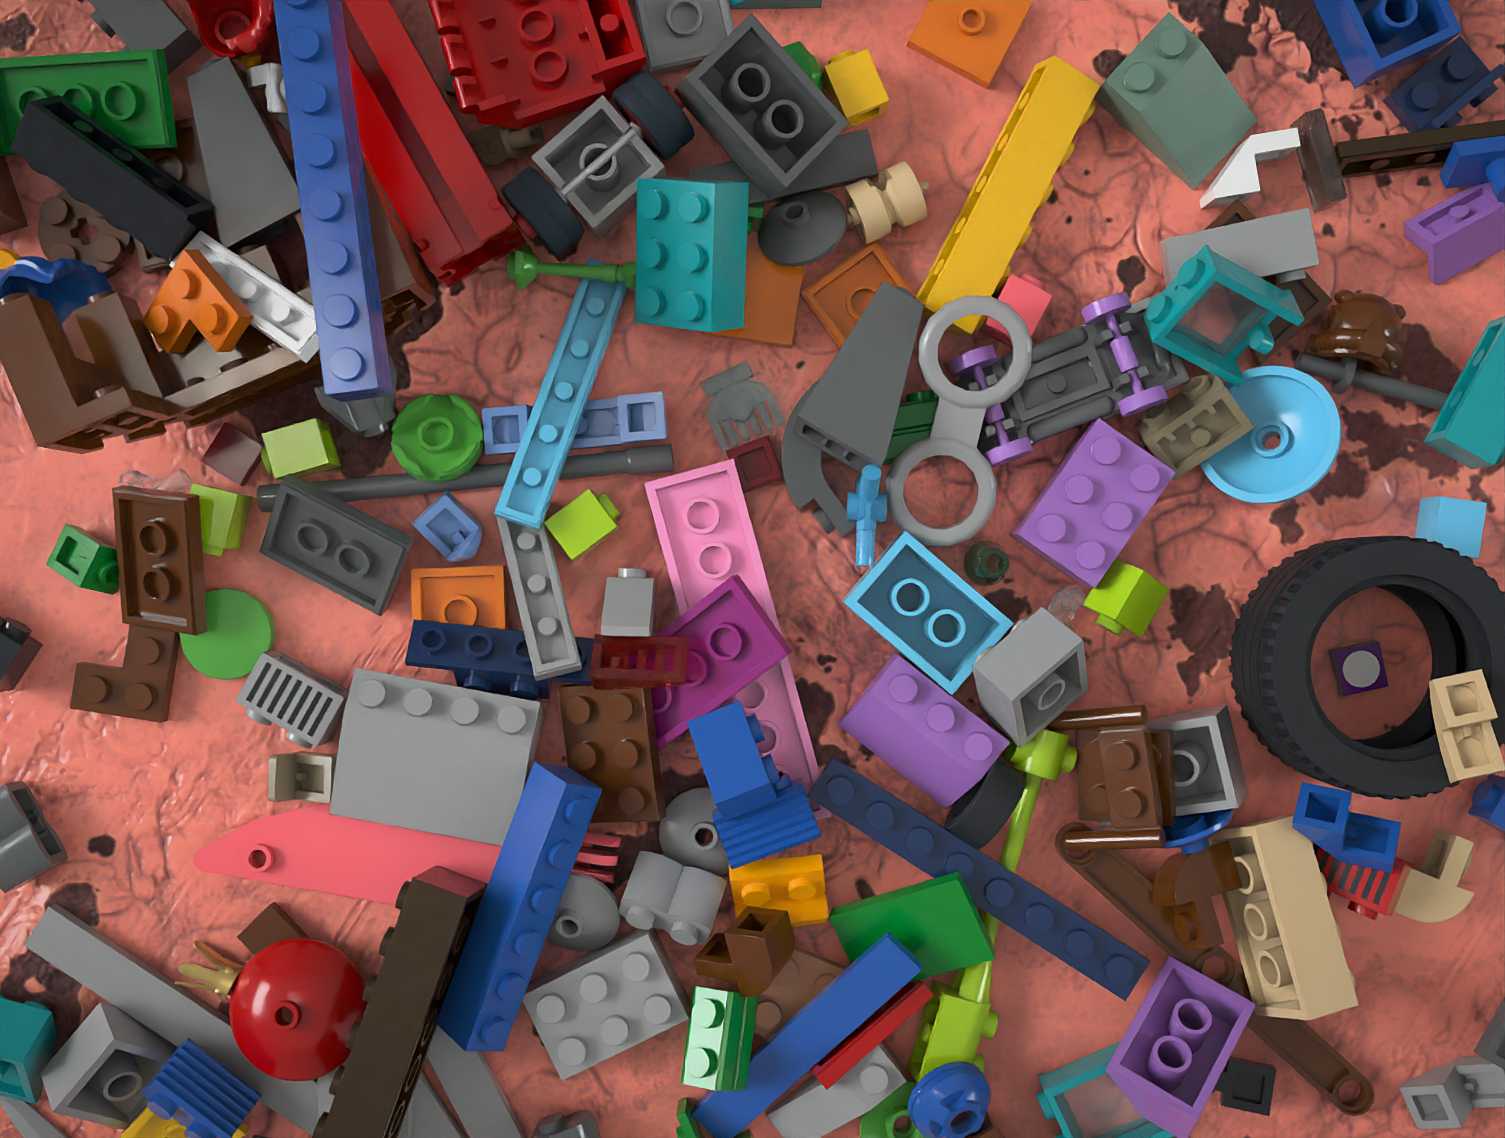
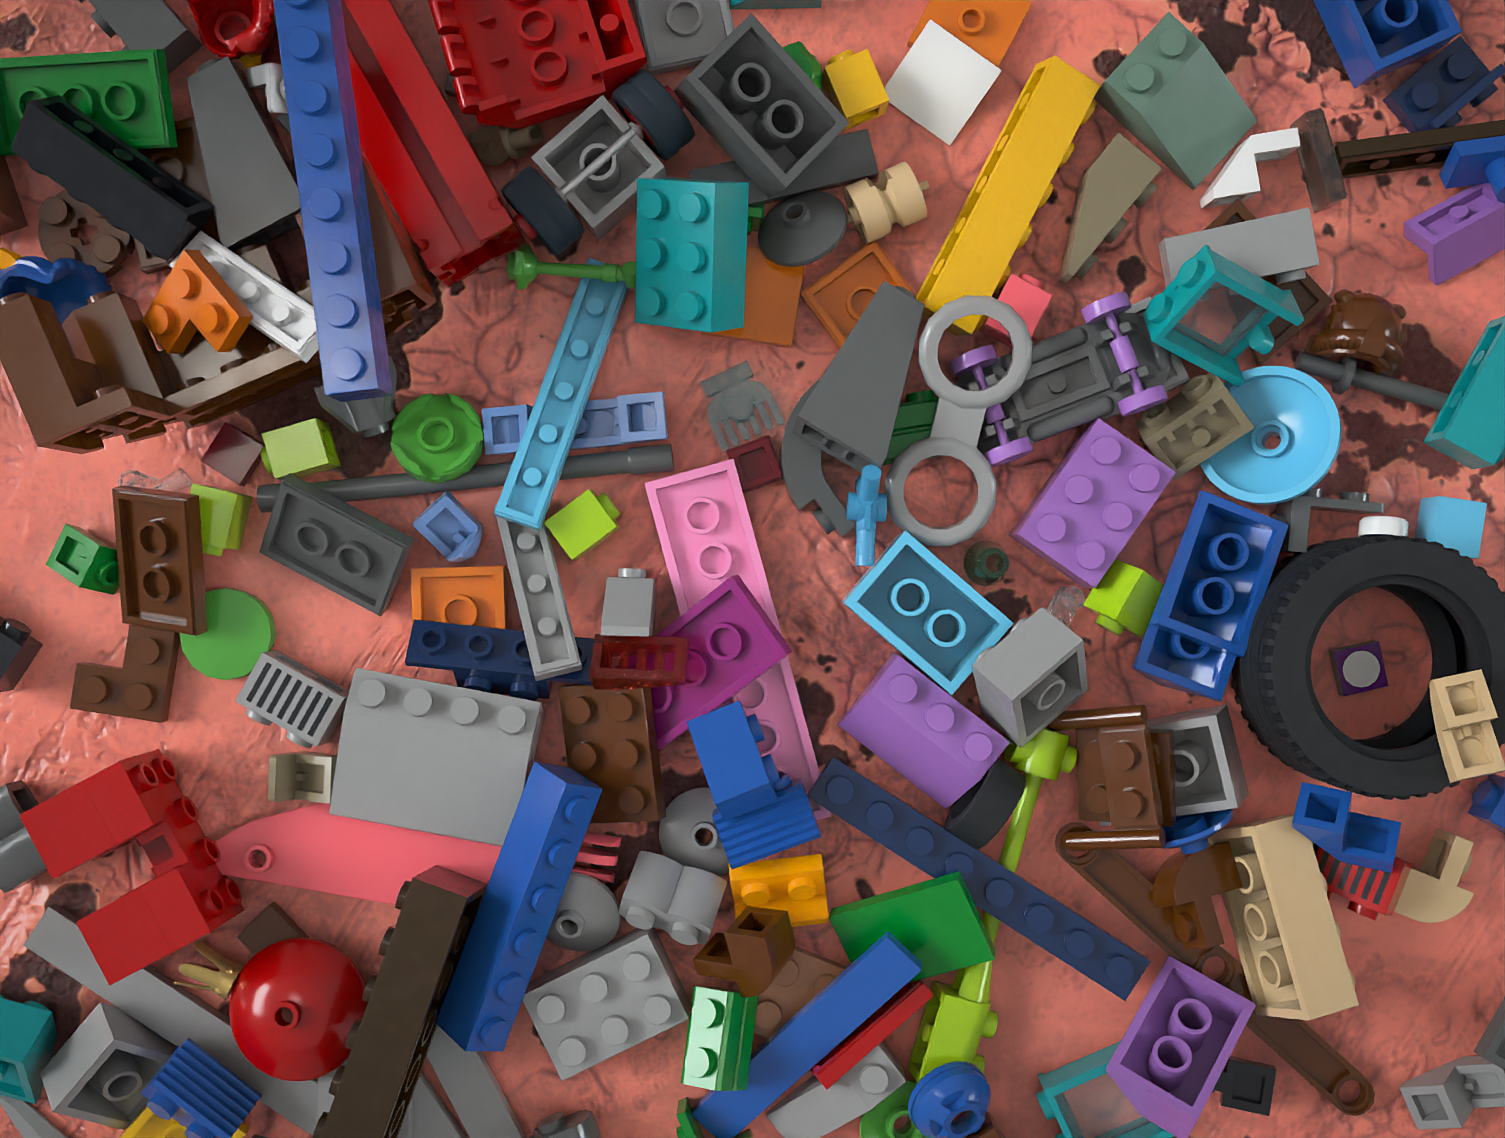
(108, 811): none -> red piece
(940, 82): none -> white sticker
(1103, 195): none -> dark tan slope
(1210, 597): none -> blue slope
(1297, 514): none -> dark grey bracket
(1382, 526): none -> white tile

